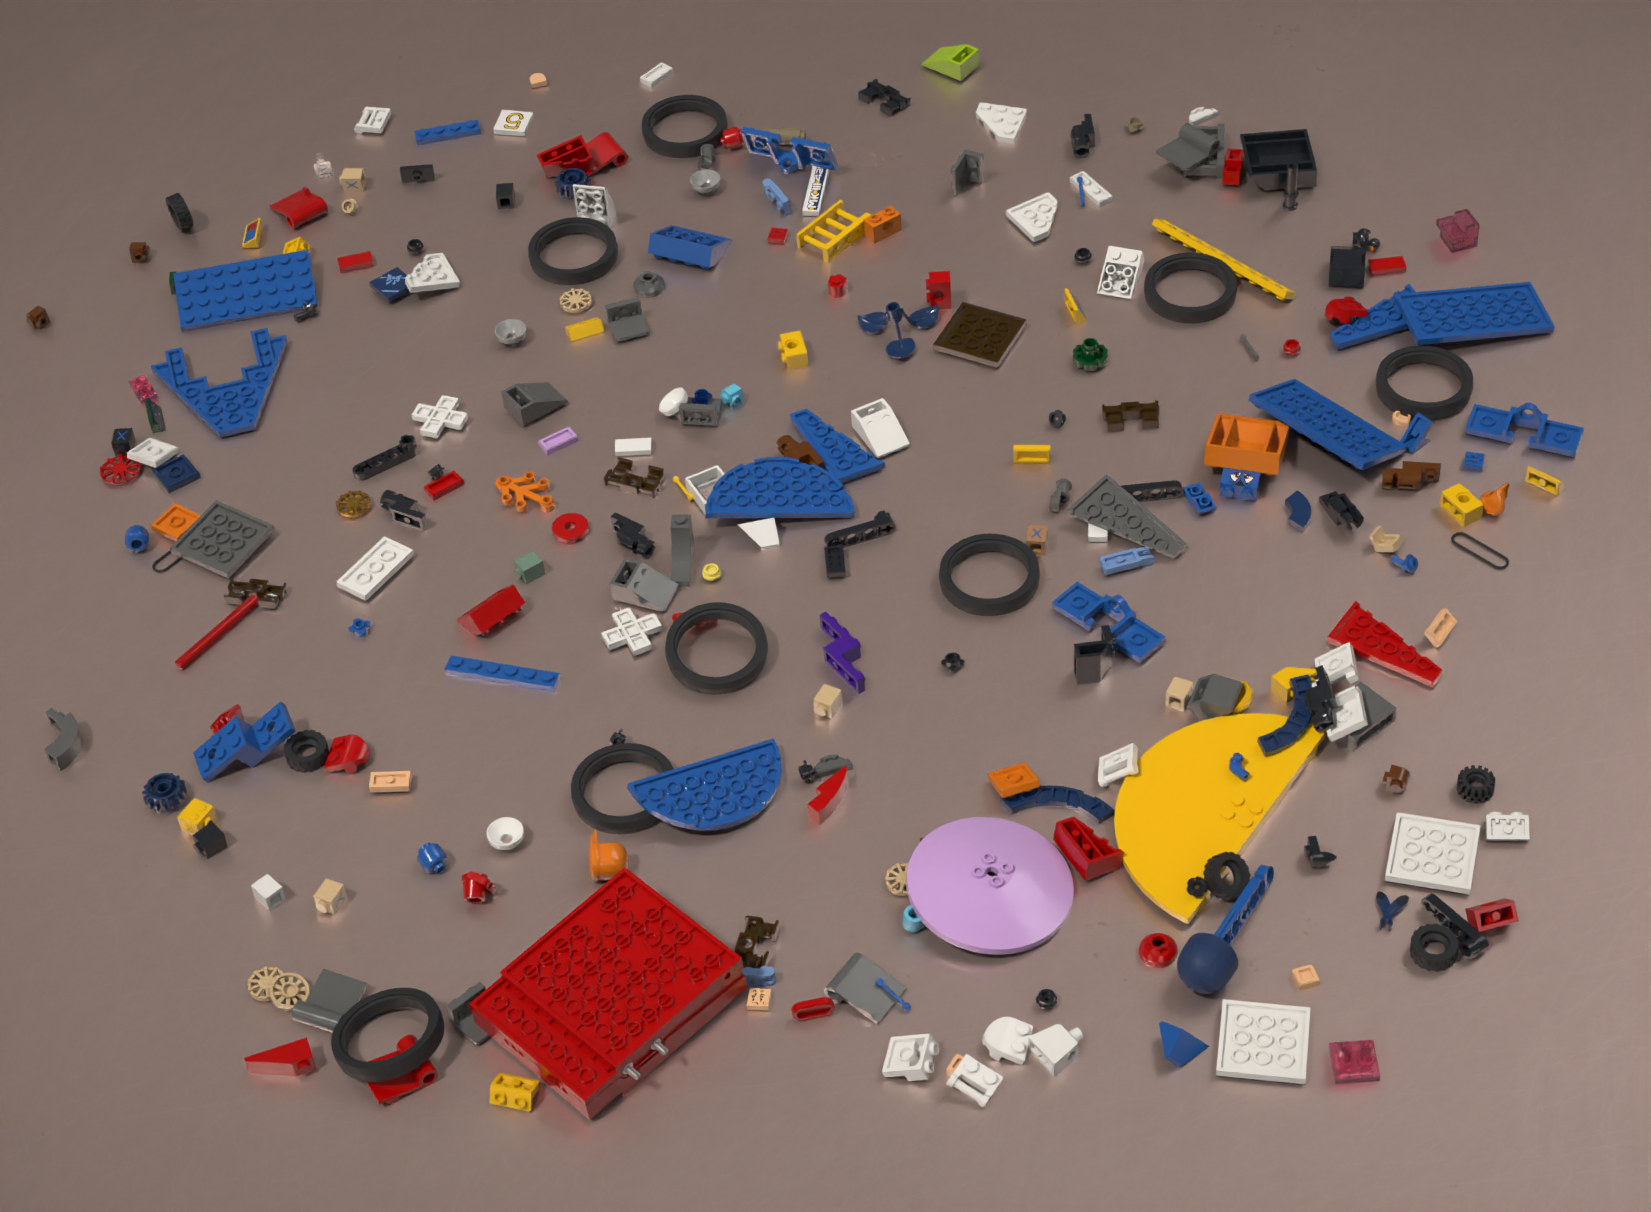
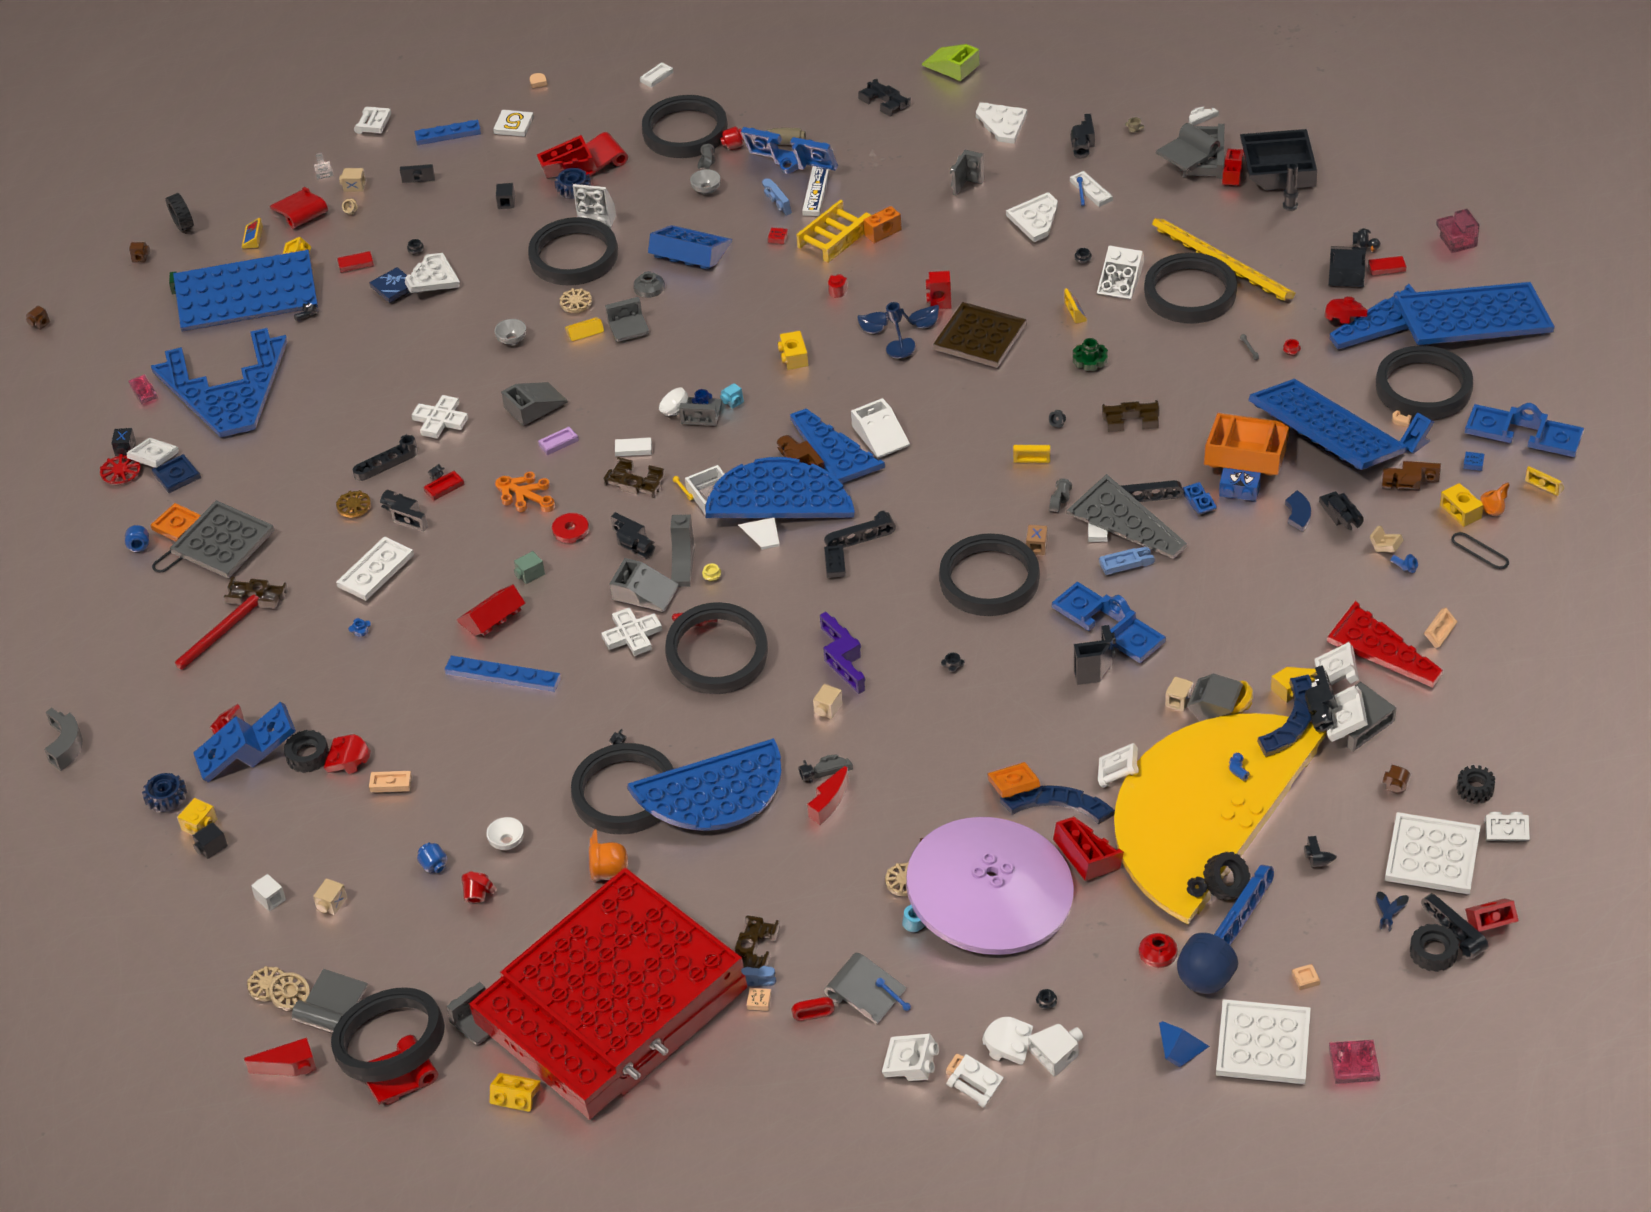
(155, 416): clear green slope -> none

